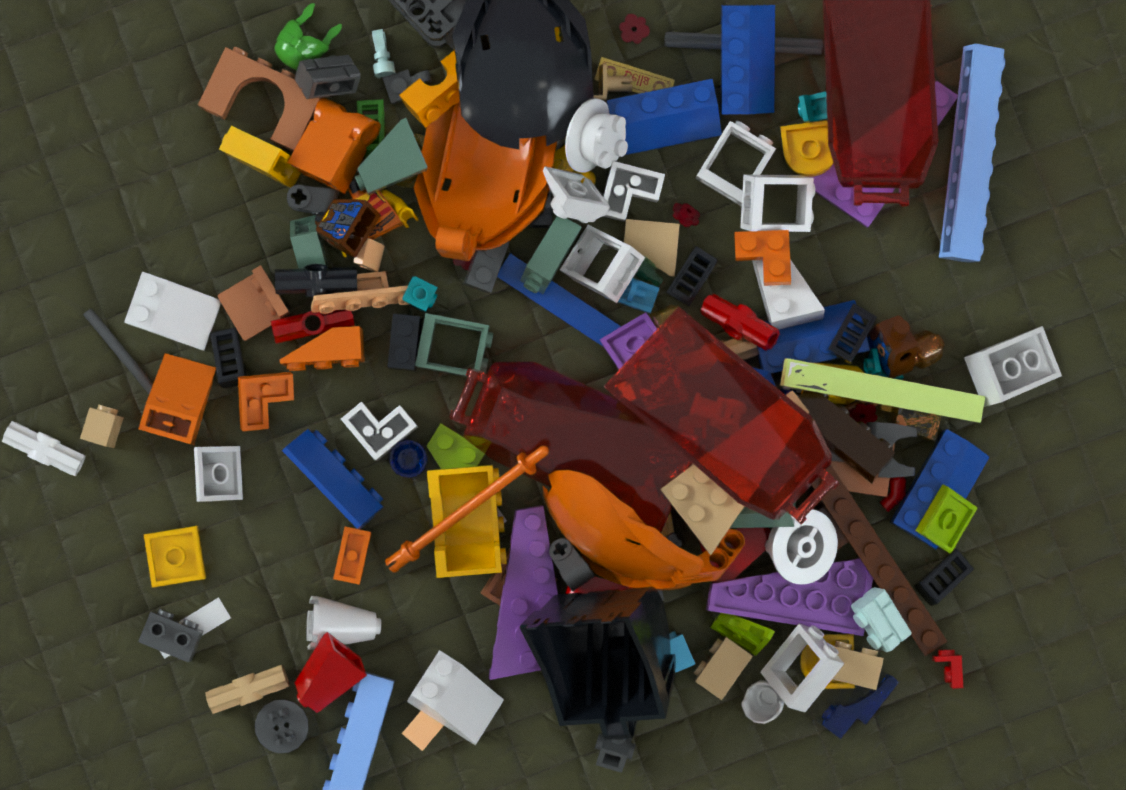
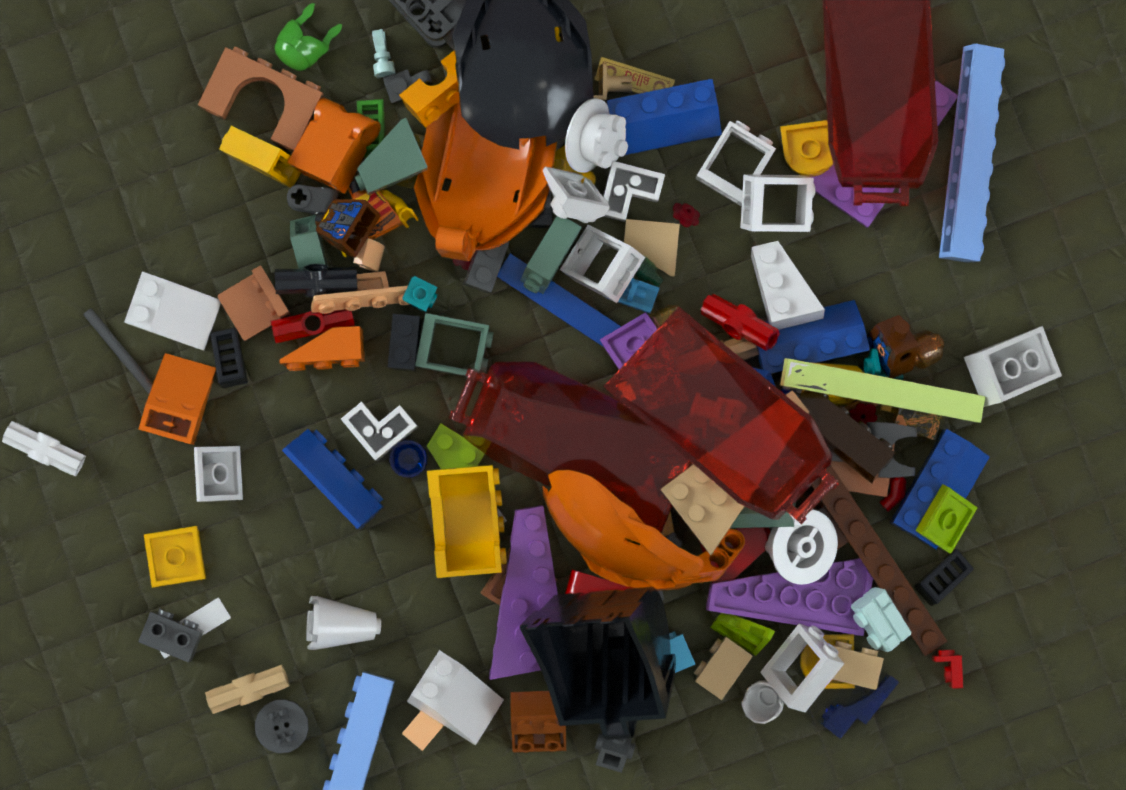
(102, 426): tan brick -> none
(257, 392): orange plate -> none
(327, 76): dark grey brick -> none
(328, 673): red slope -> none
(352, 555): orange plate -> none
(411, 550): orange bar -> none
(535, 723): none -> dark orange slope
(570, 563): dark grey piece -> none
(632, 21): dark red plant -> none
(707, 258): black slope -> none
(713, 41): dark grey axle -> none
(747, 59): blue slope -> none
(770, 247): orange plate -> none
(813, 107): teal bracket -> none
(842, 353): black slope -> none

